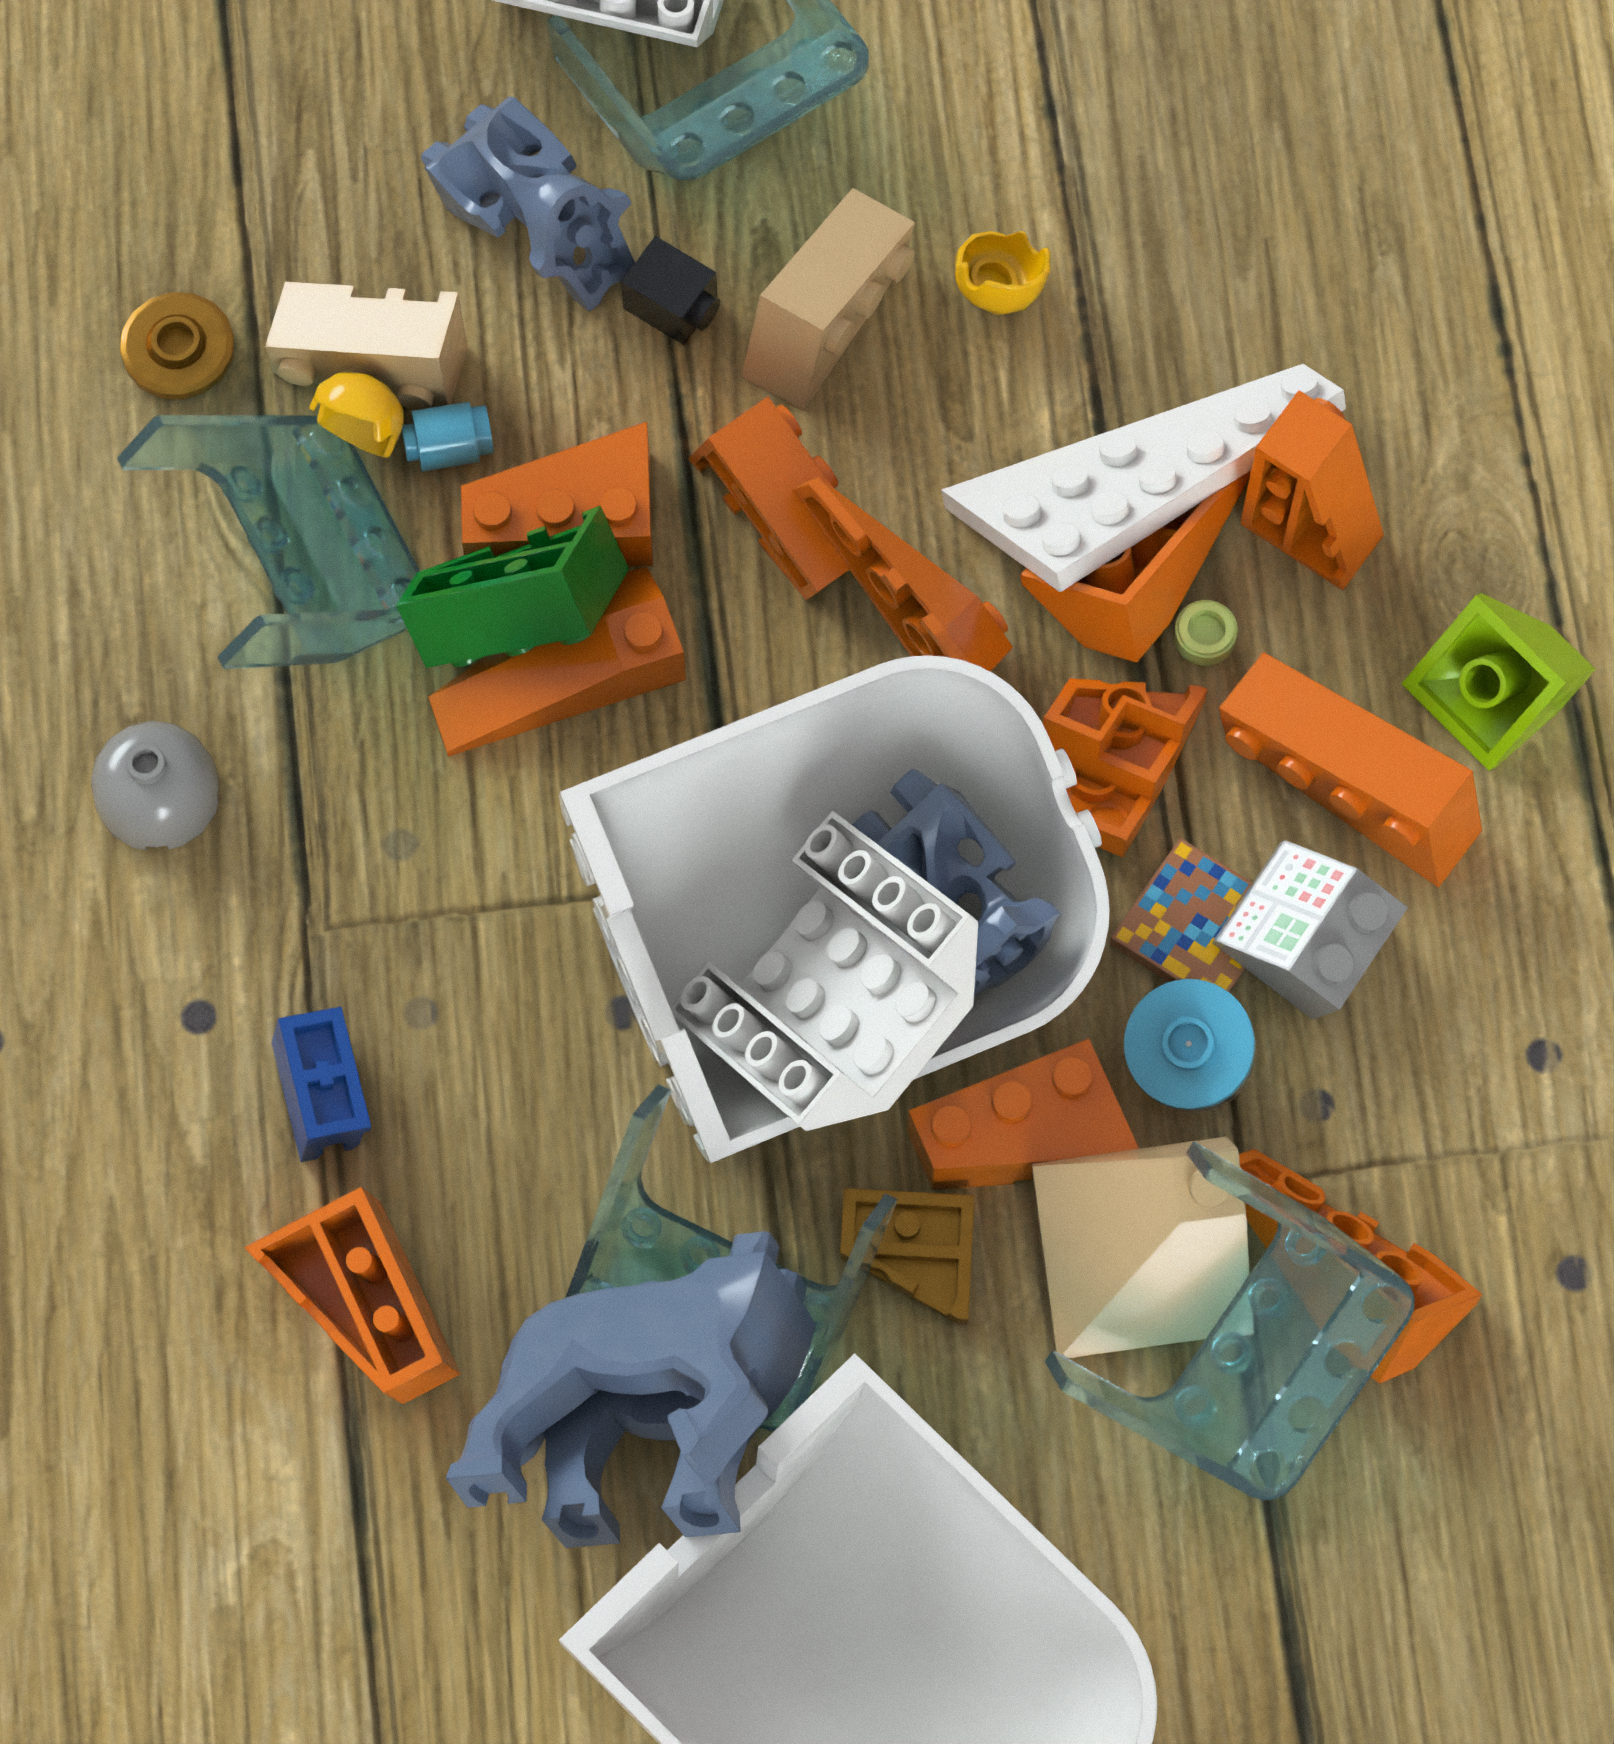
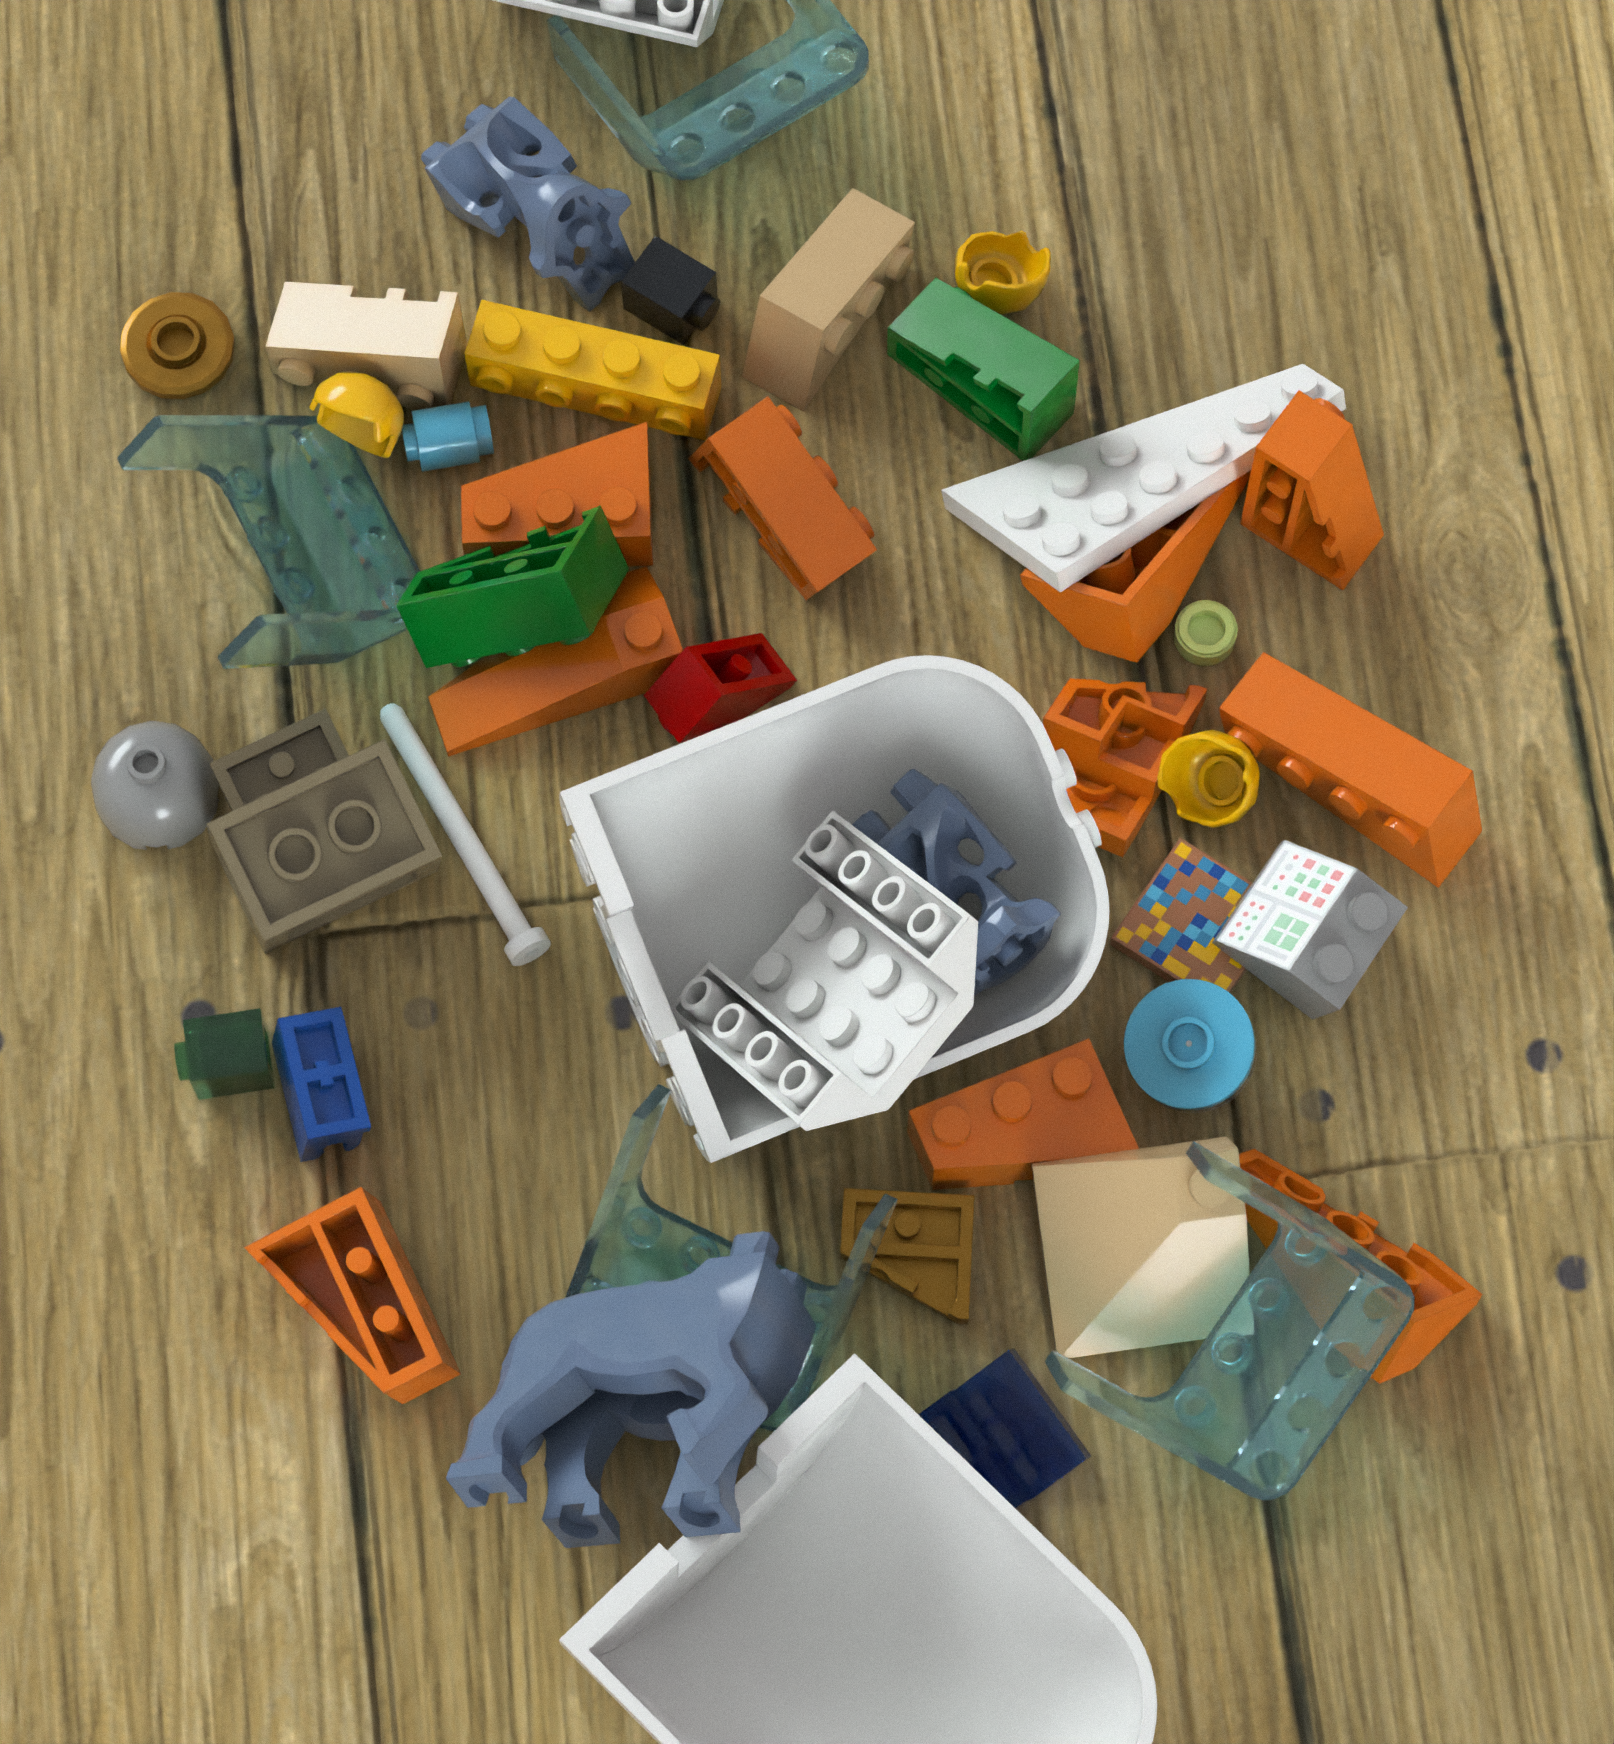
(226, 1054): none -> clear green brick
(315, 829): none -> dark tan piece
(524, 942): none -> white bar
(593, 369): none -> yellow brick
(717, 685): none -> red slope
(914, 596): orange wedge -> none
(986, 367): none -> green wedge
(1008, 1430): none -> clear blue slope
(1210, 778): none -> yellow hair
(1497, 678): lime slope -> none

